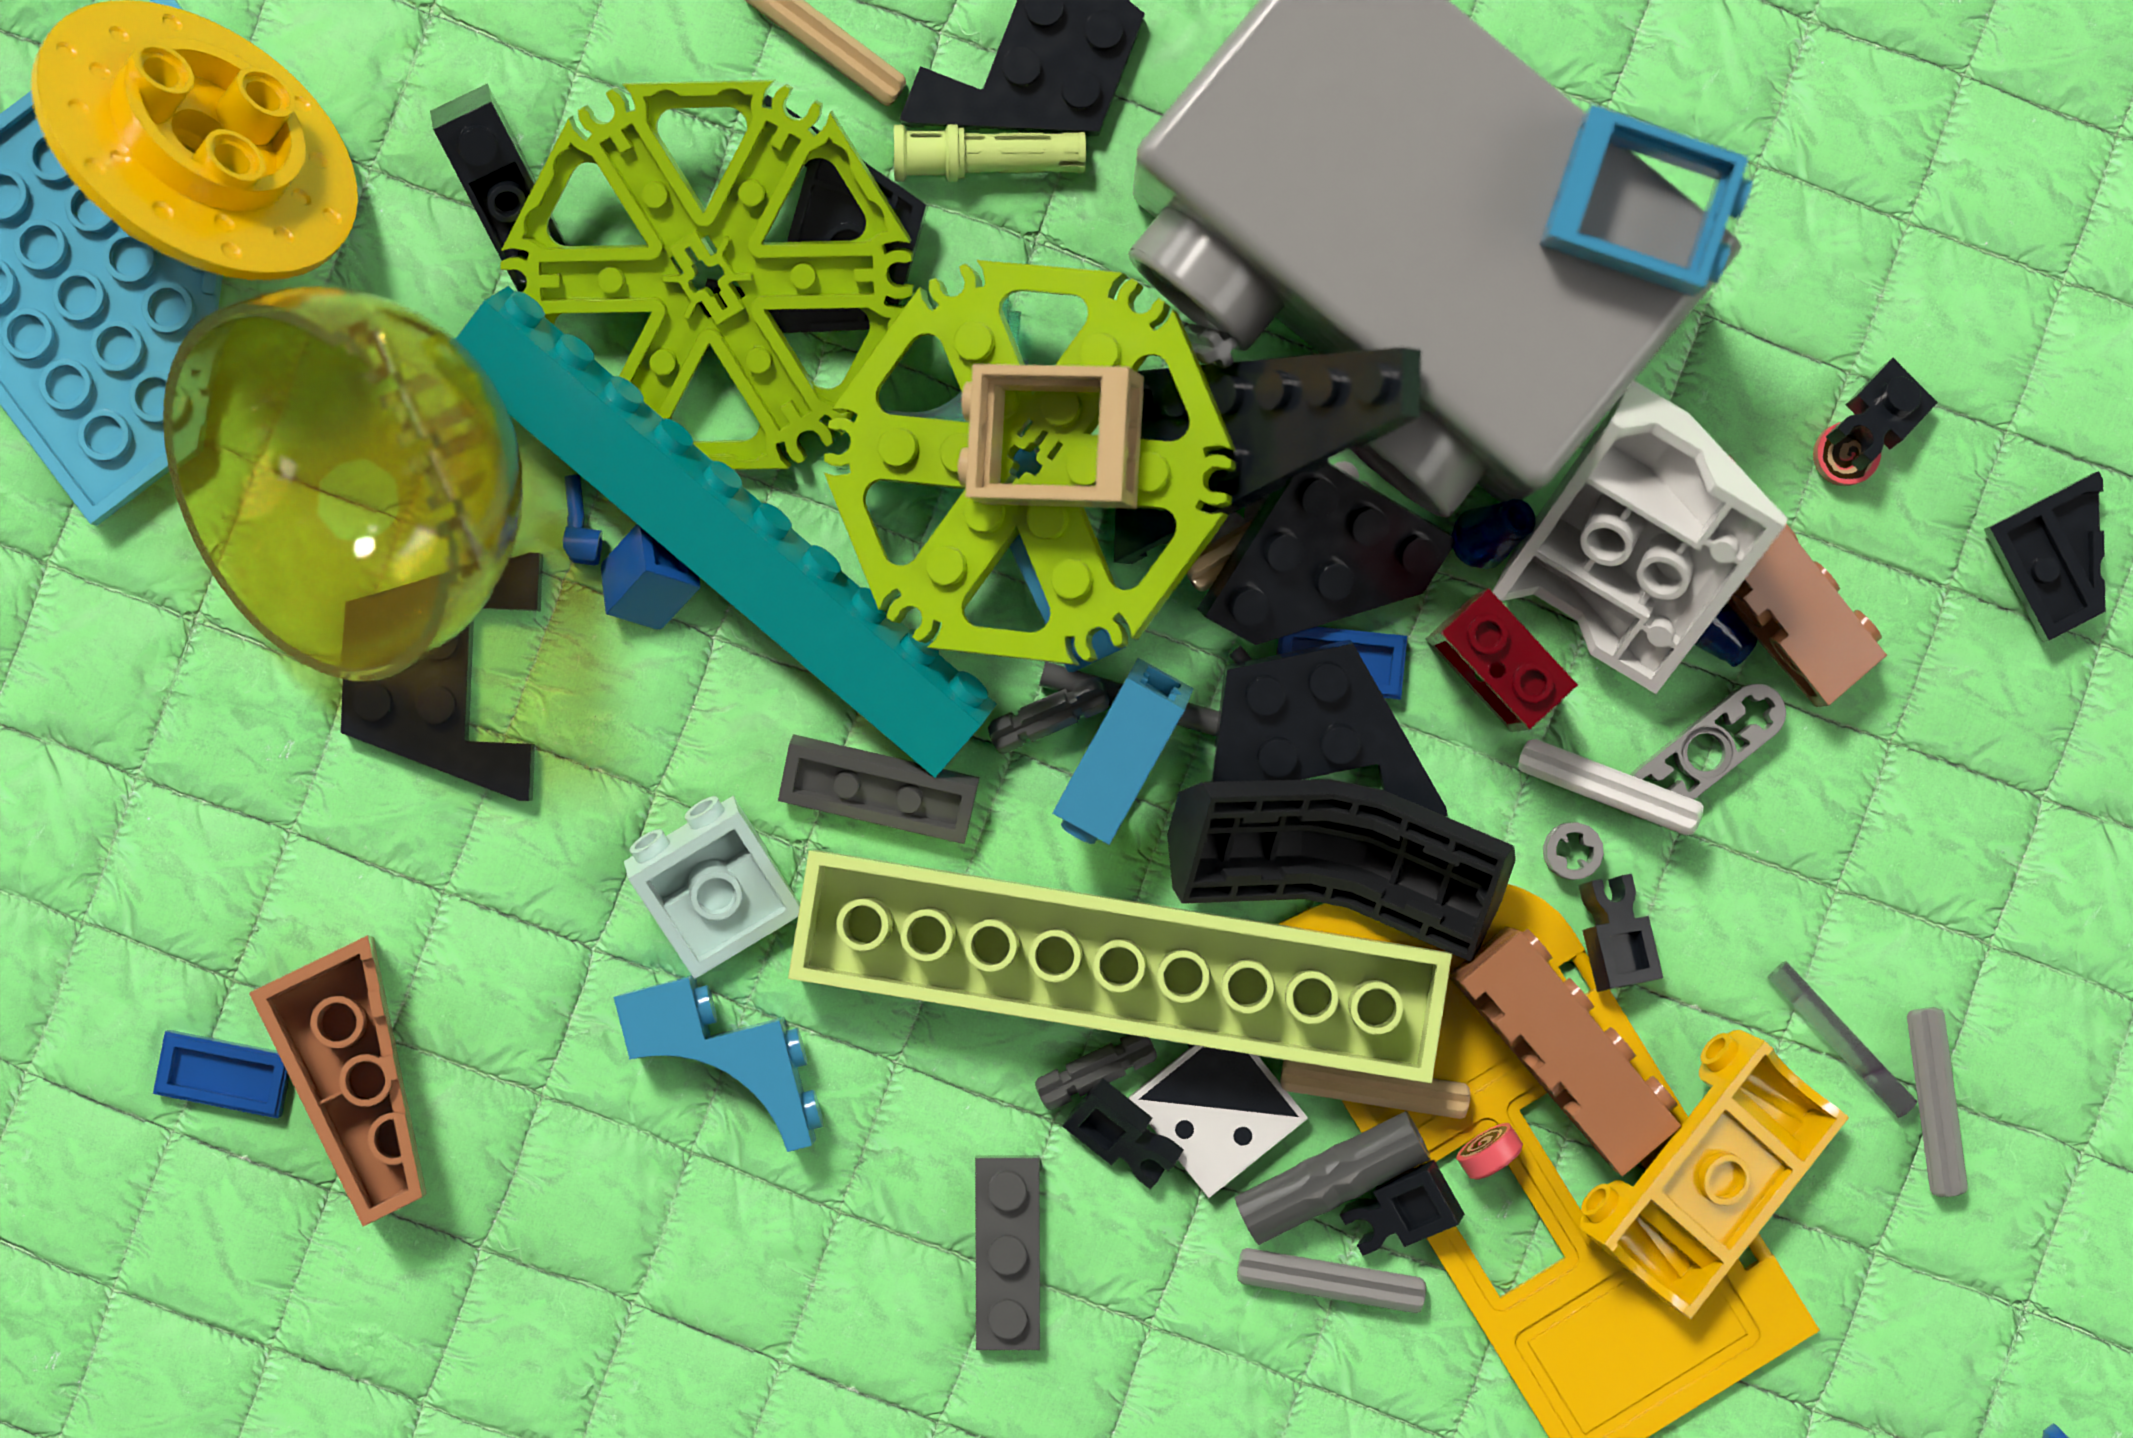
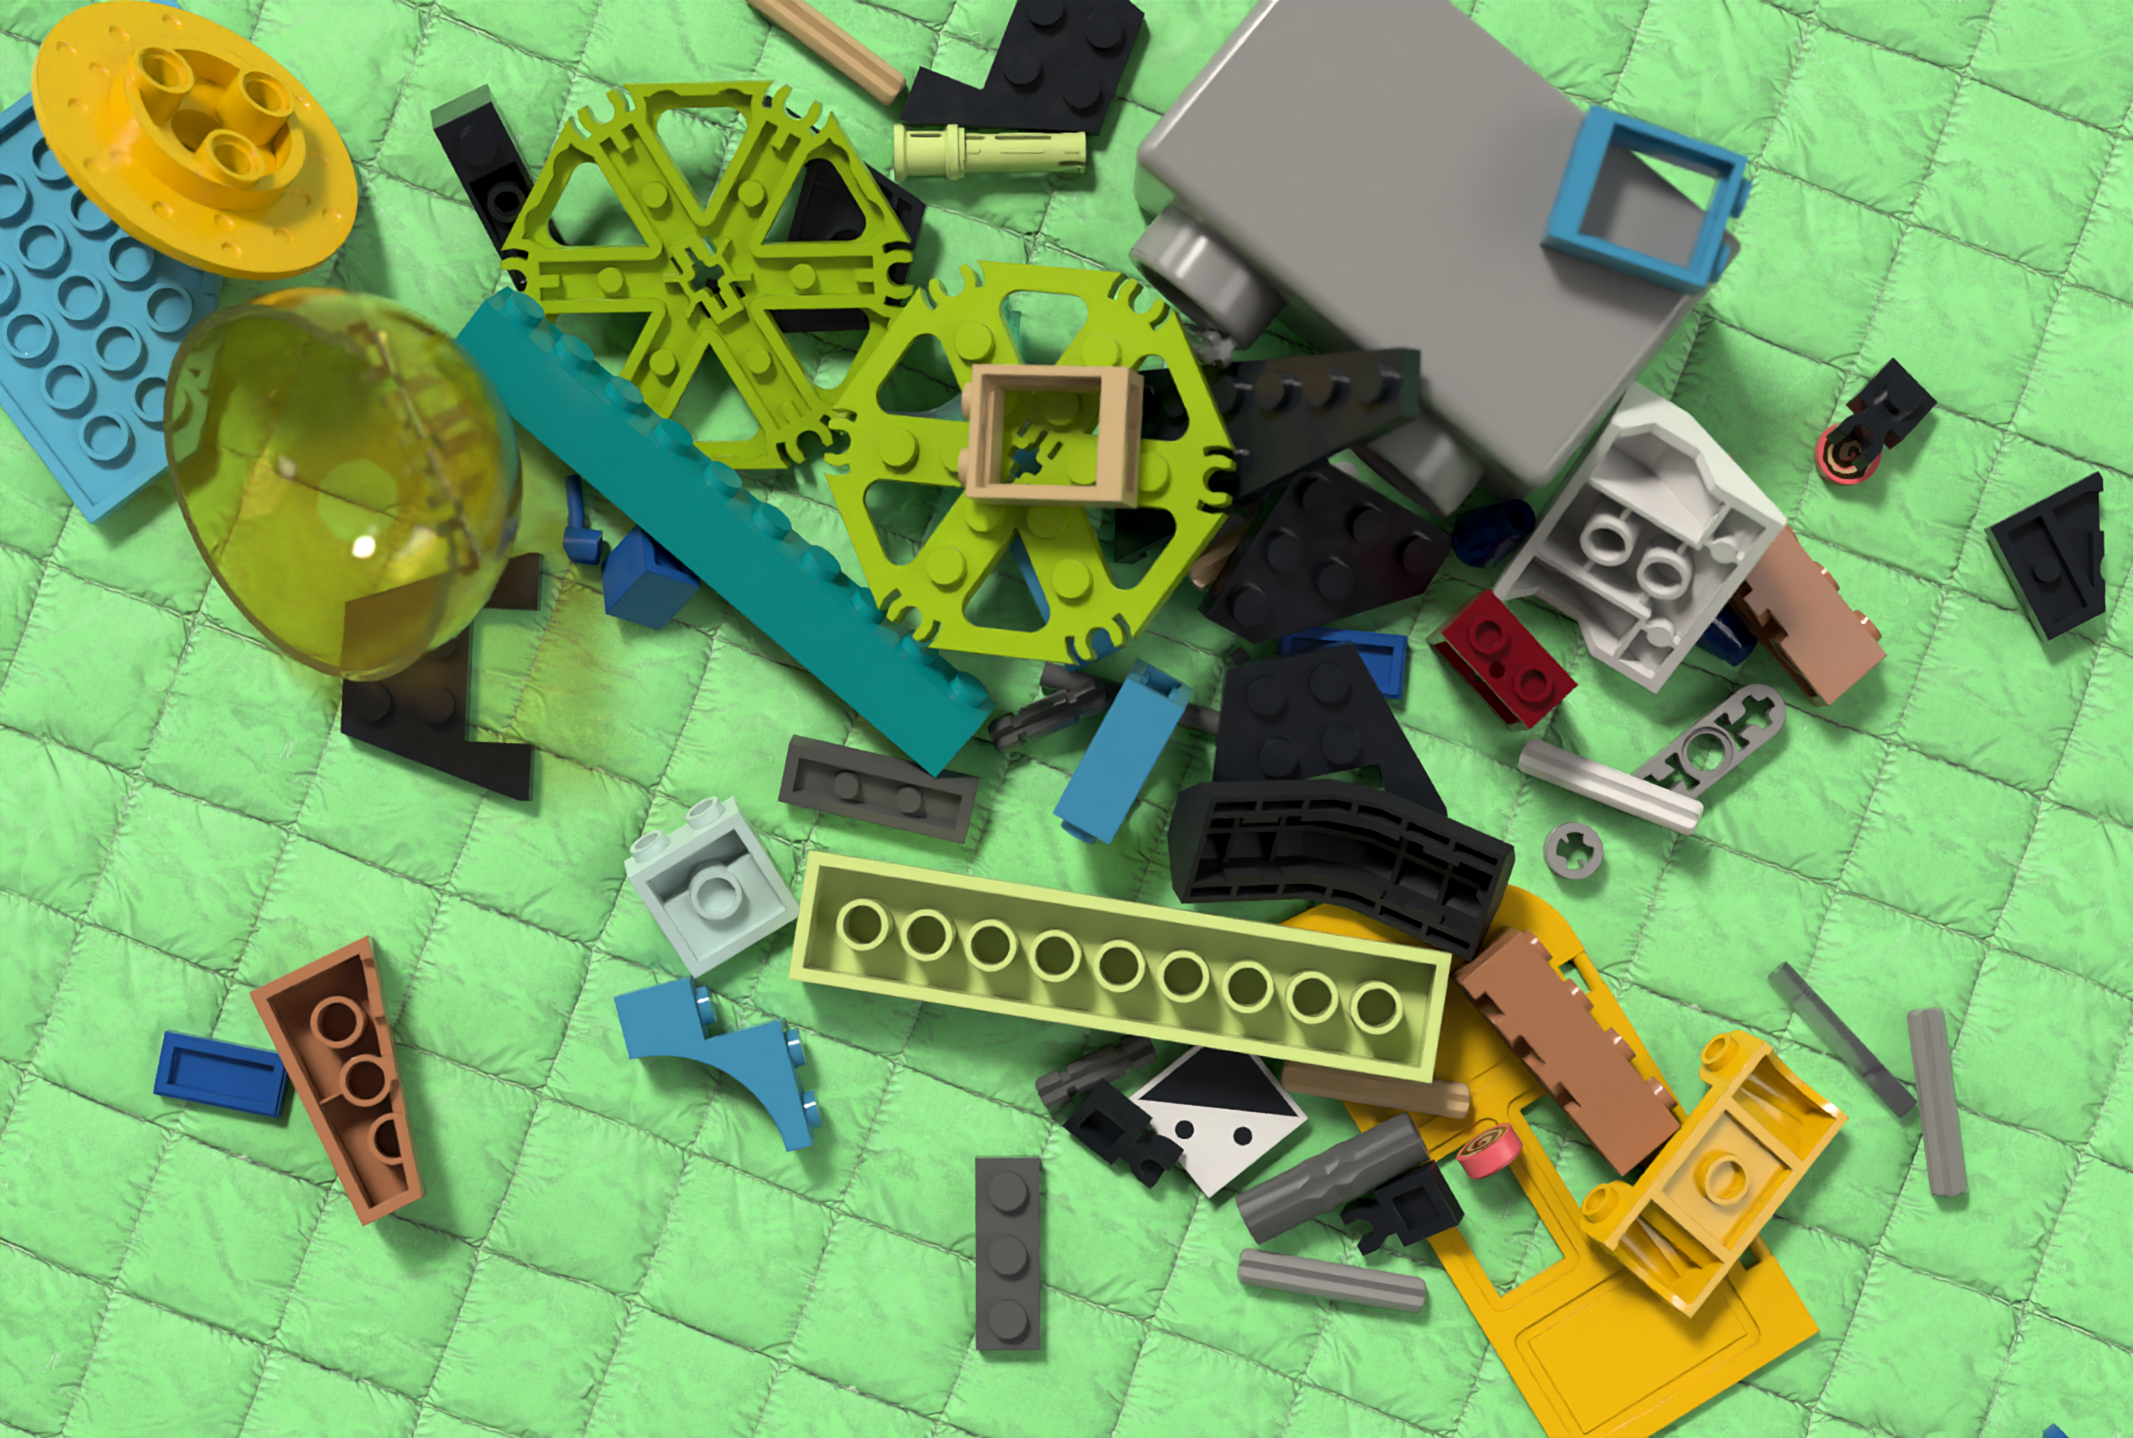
(1619, 945): black plate -> none

